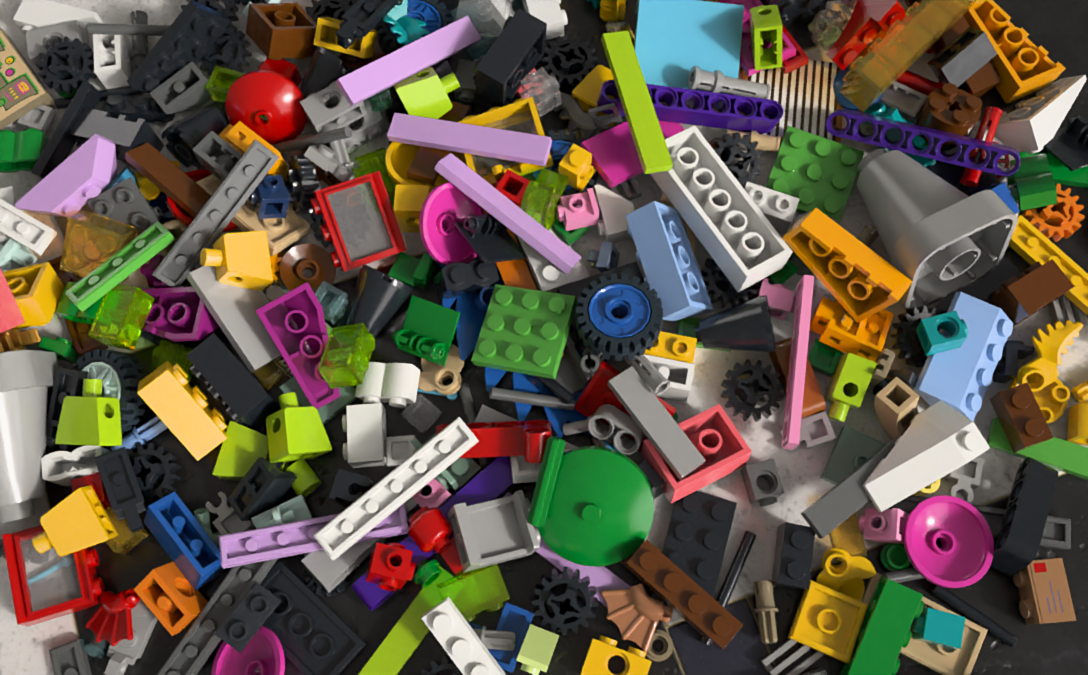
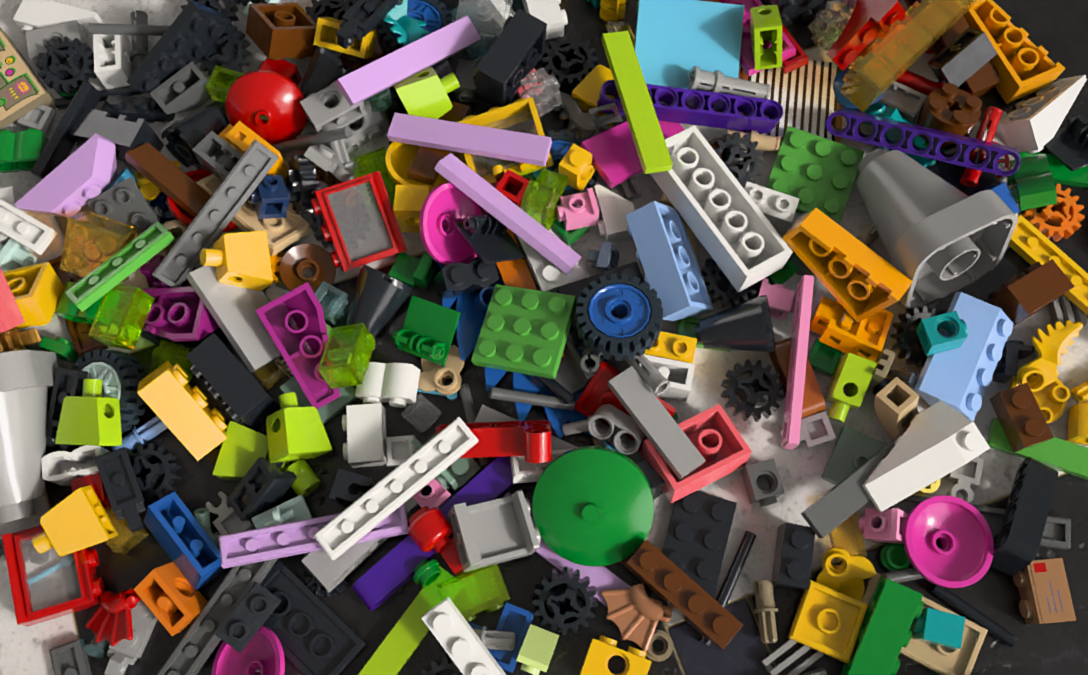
(390, 566): red brick -> none
(546, 481): green axle -> none

